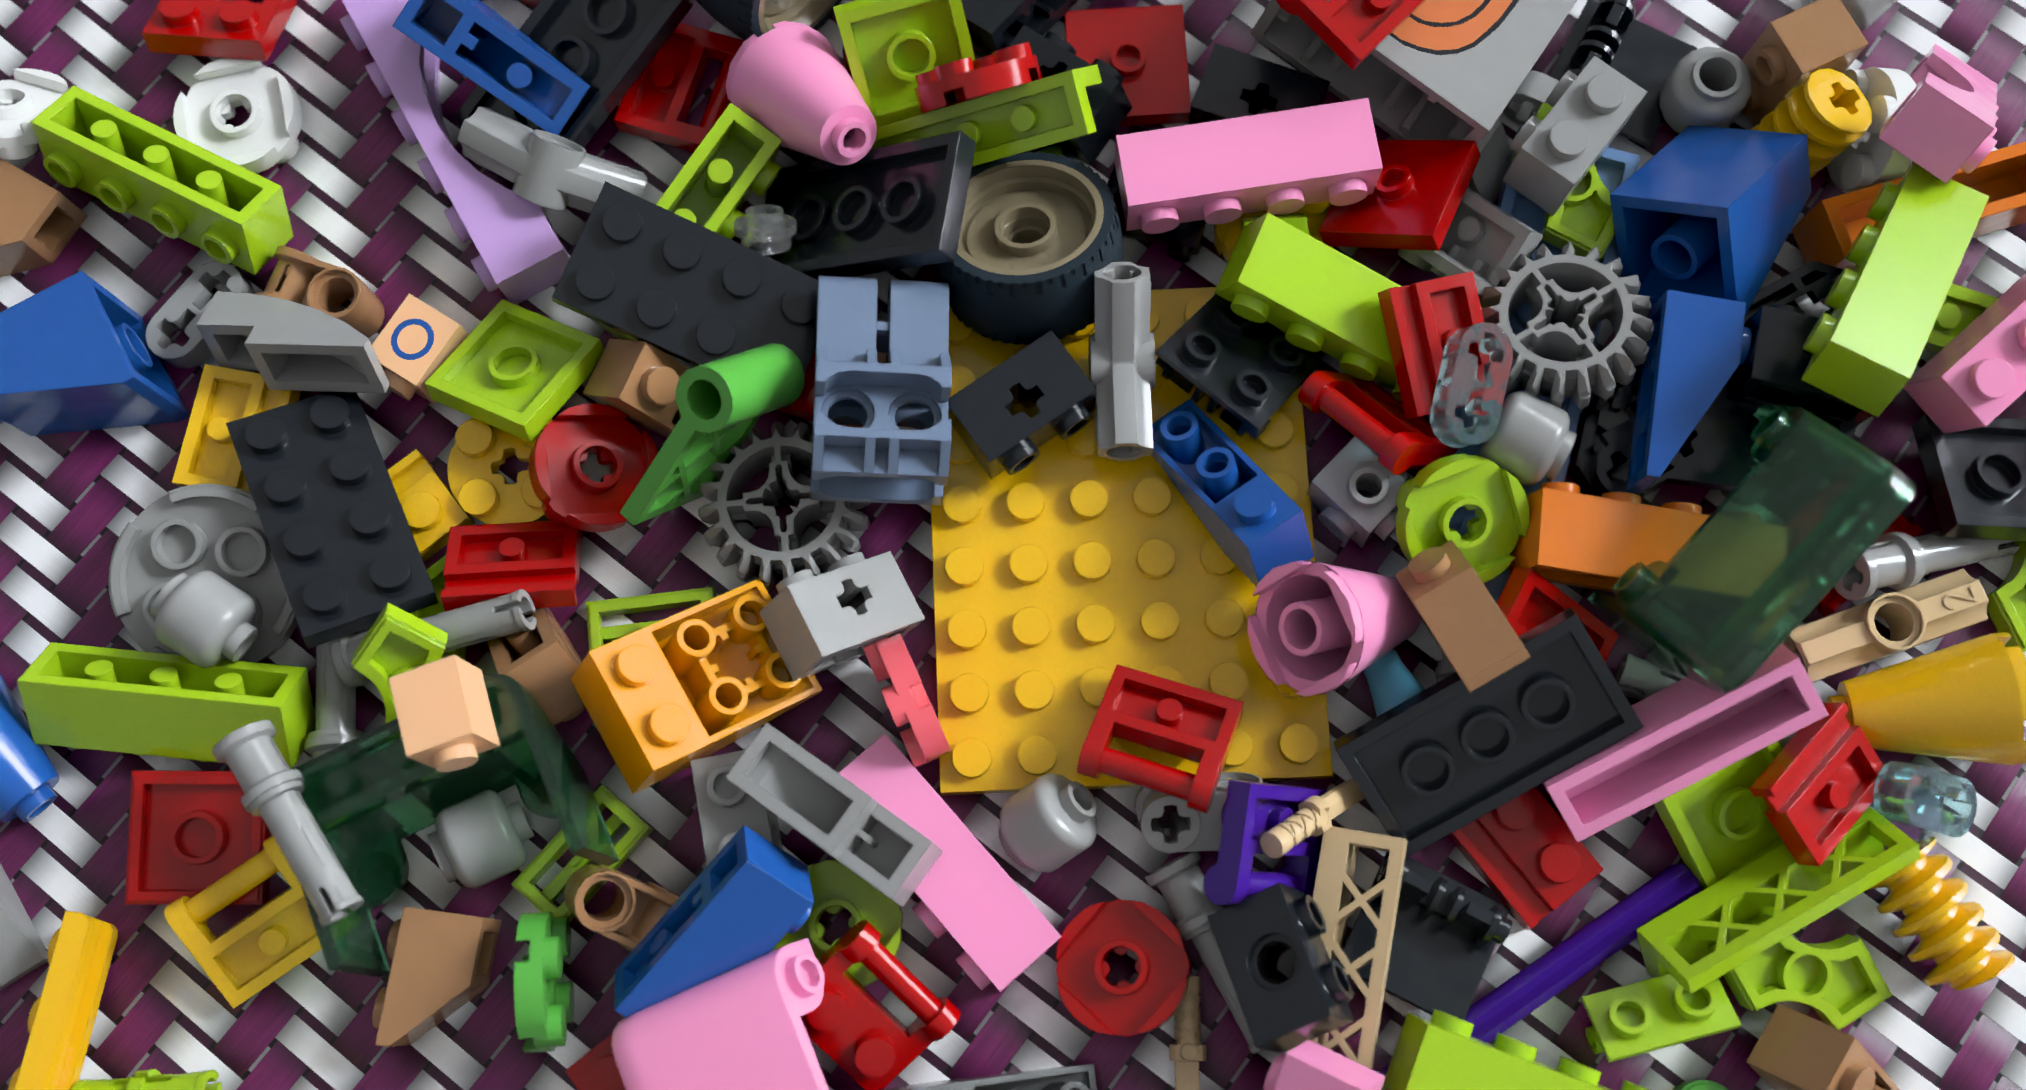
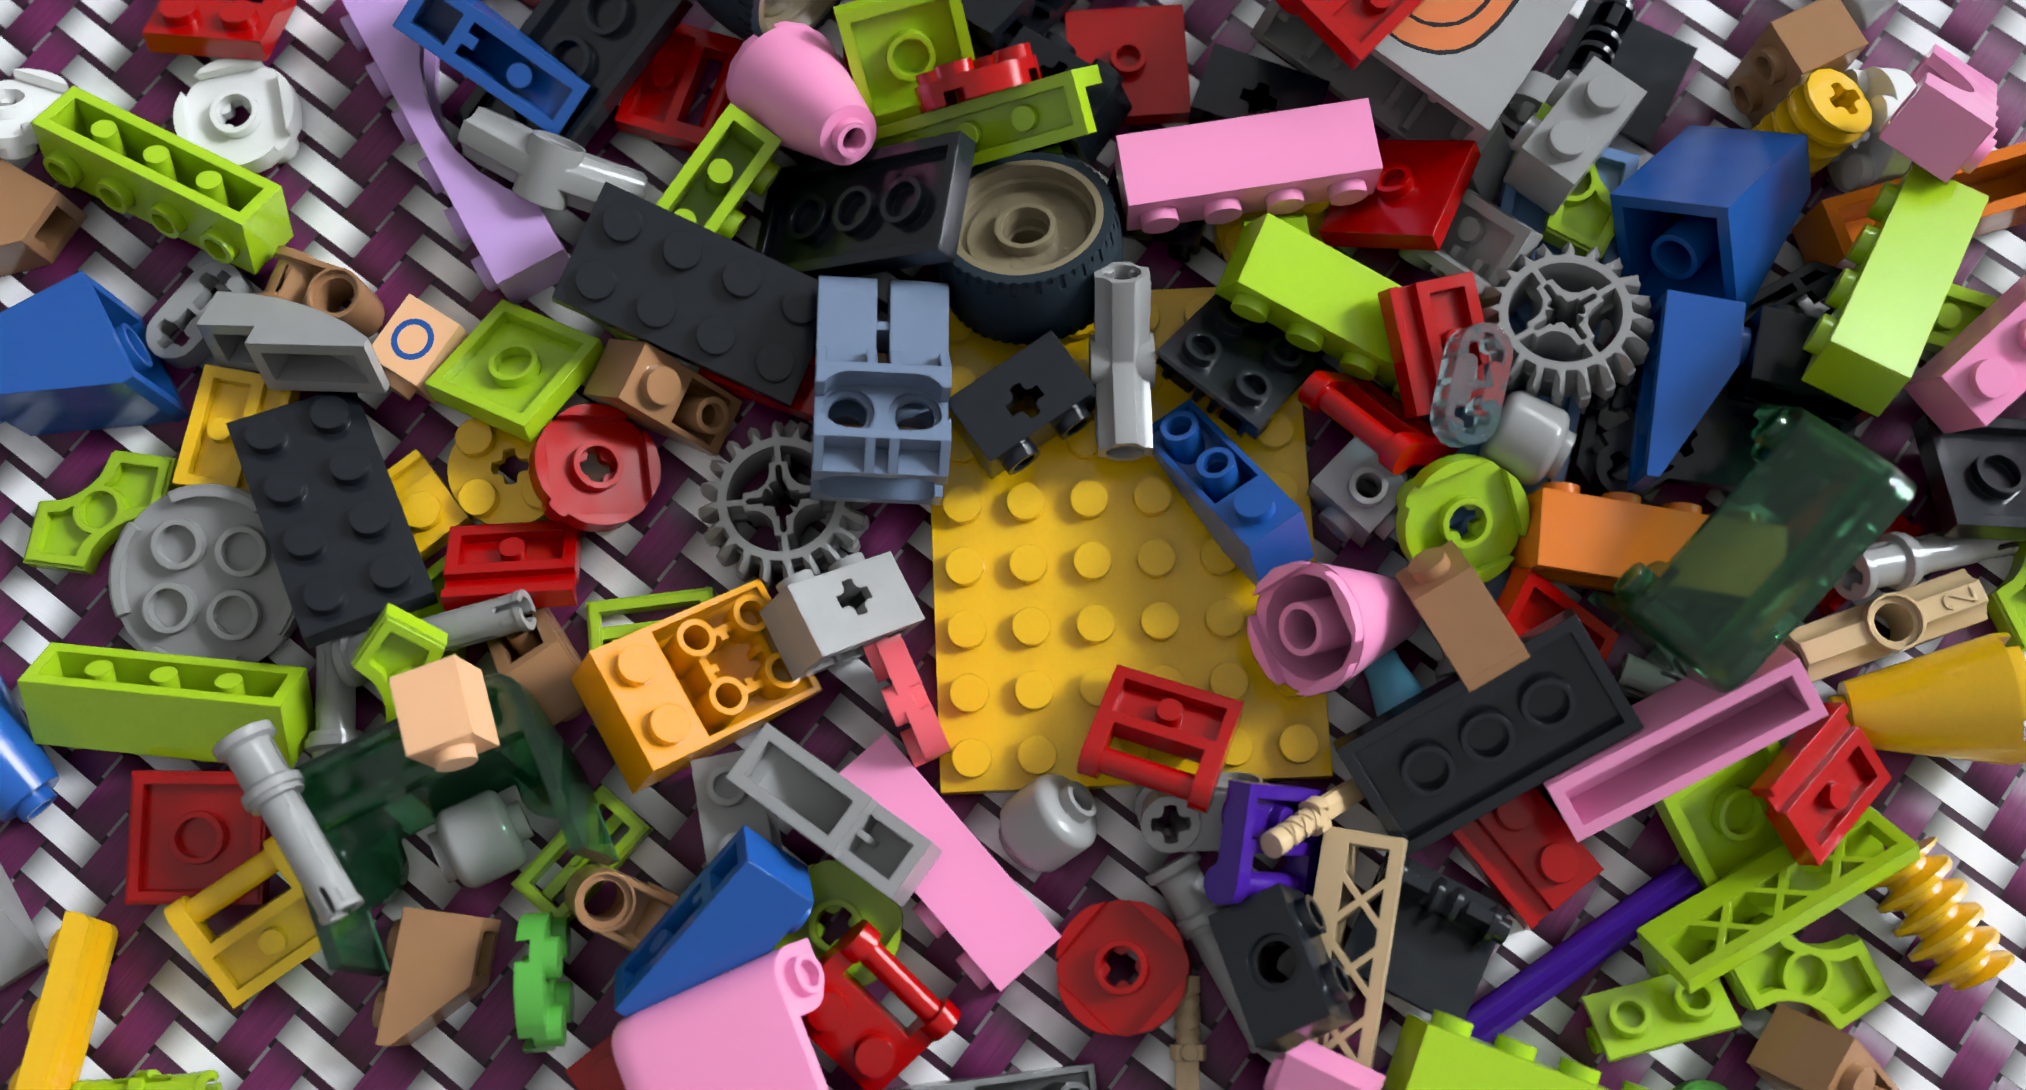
(81, 528): none -> lime tile
(205, 618): light grey head -> none
(717, 411): bright green piece -> none
(766, 229): clear plate -> none
(1705, 89): light grey head -> none
(1925, 798): clear light blue beam -> none

